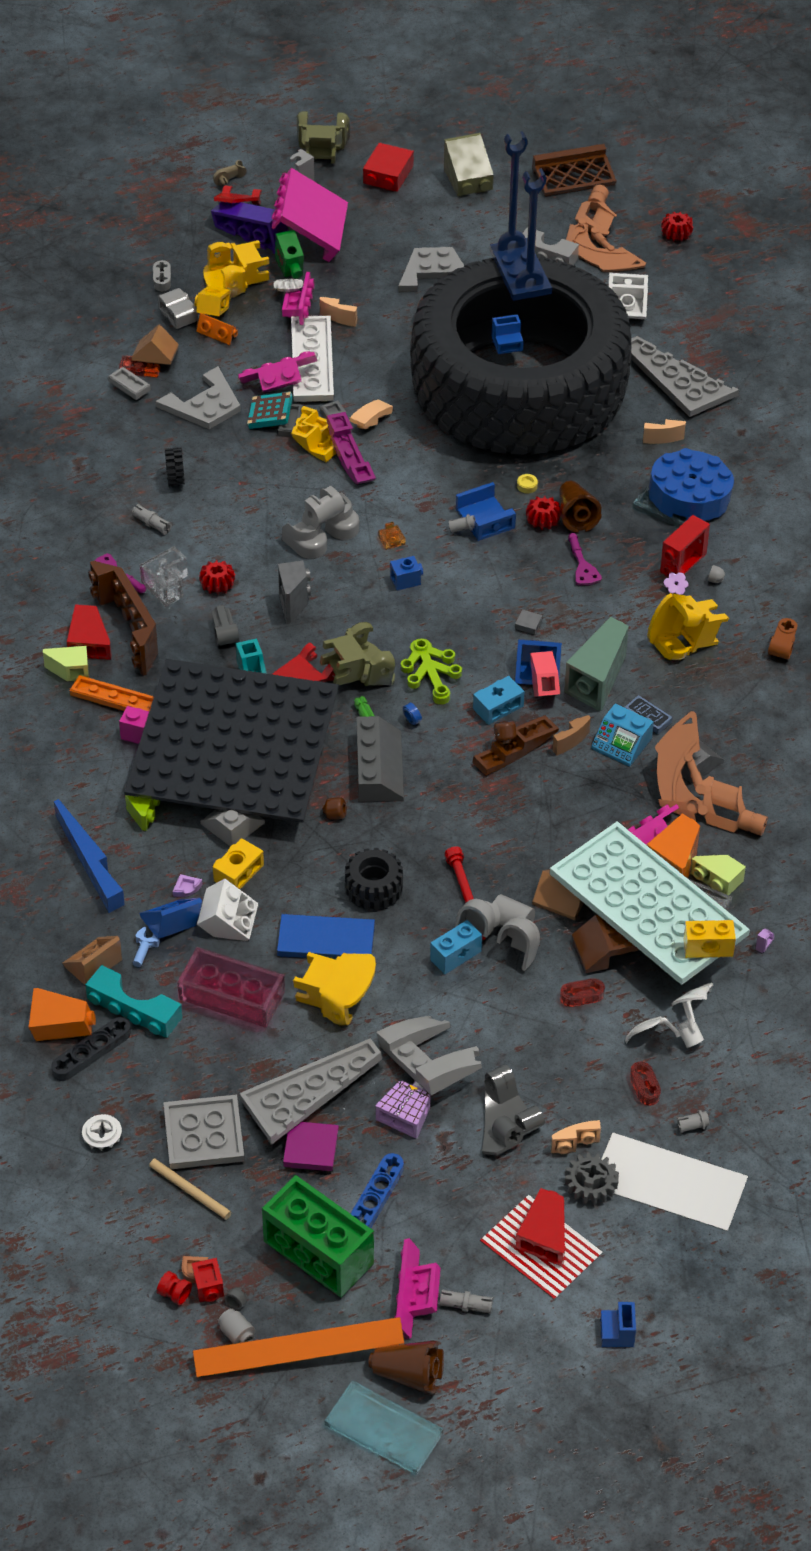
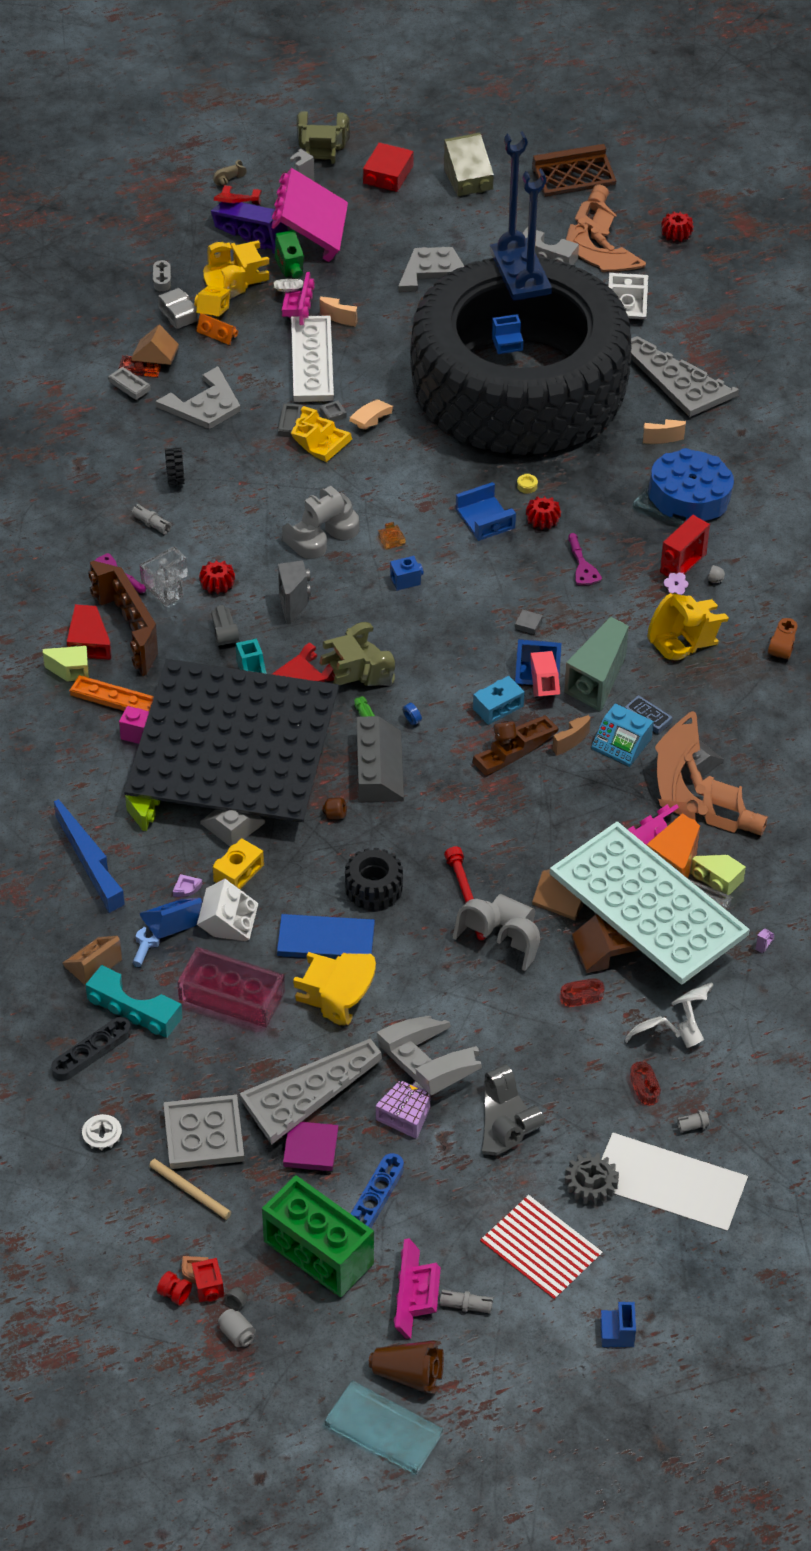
(59, 1016): orange slope -> none
(270, 410): tile -> none
(278, 374): dark pink bracket -> none
(298, 1346): orange tile -> none
(347, 449): magenta slope -> none
(422, 650): lime plant -> none
(456, 947): dark azure brick -> none
(462, 523): light grey pin -> none
(544, 1228): red slope -> none
(567, 1138): light nougat slope -> none
(578, 507): reddish brown cone -> none
(709, 938): yellow brick -> none

